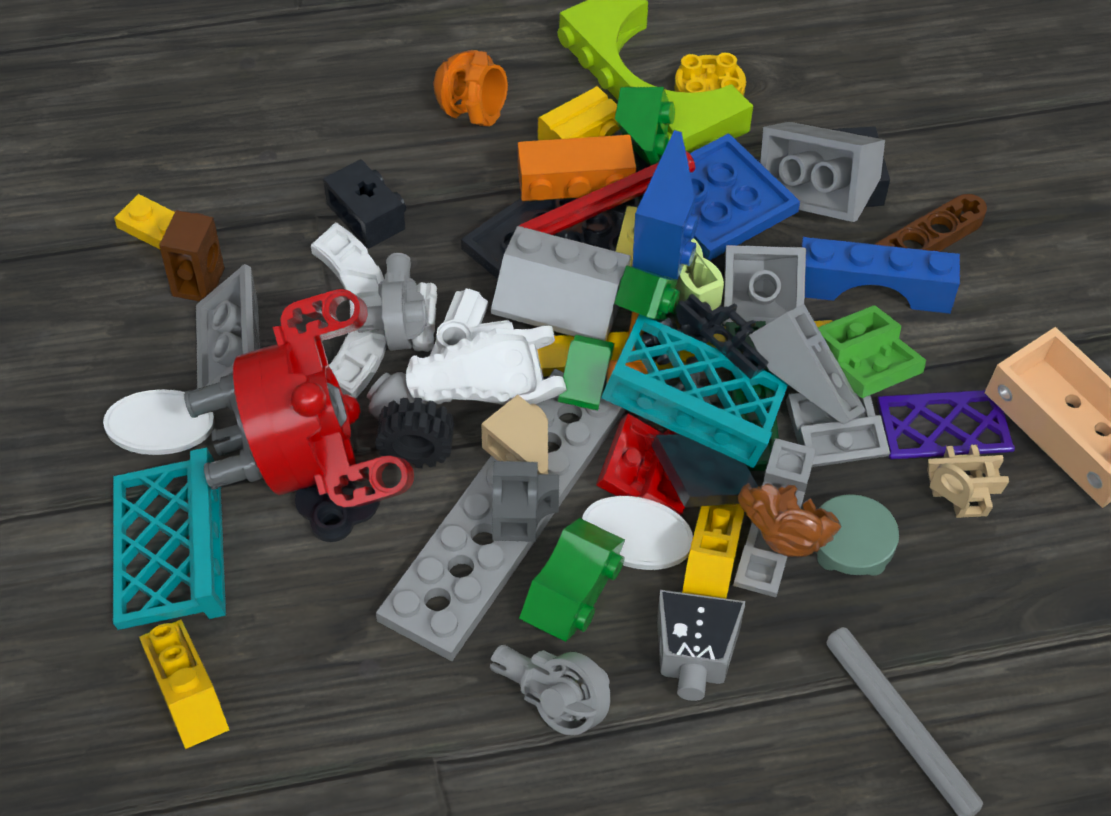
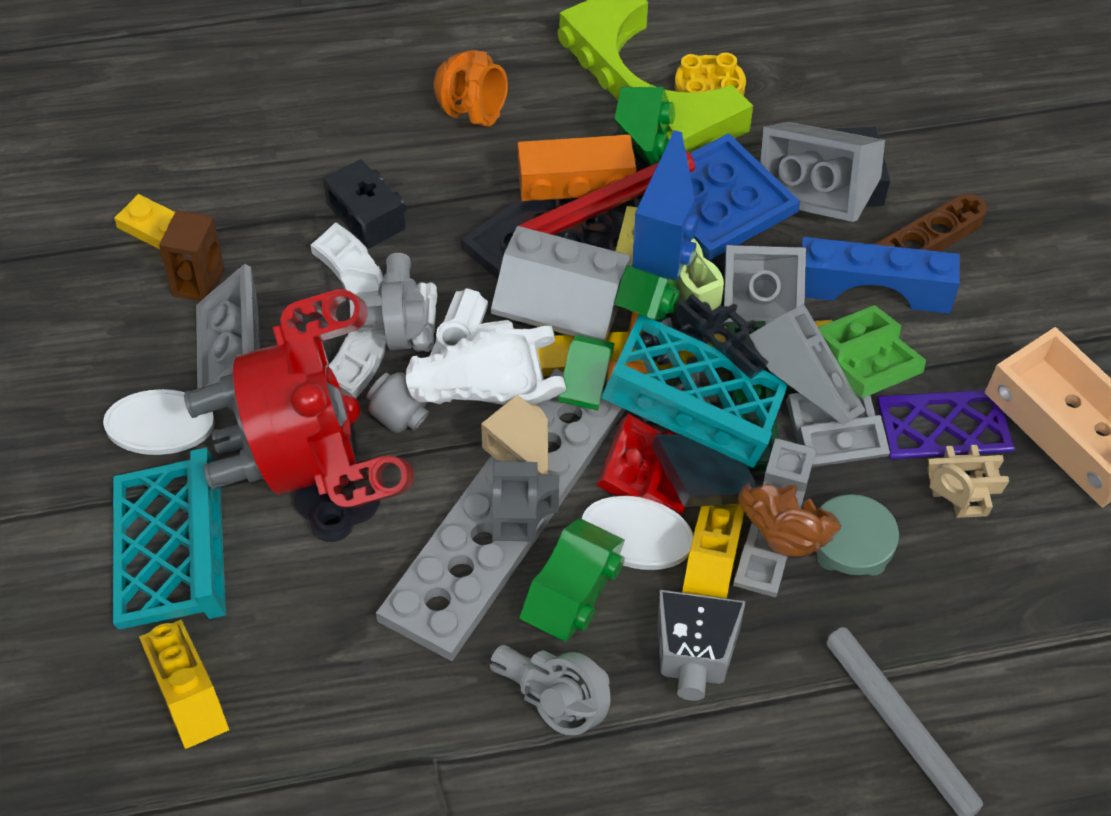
(415, 432): black tyre -> none
(581, 117): yellow brick -> none

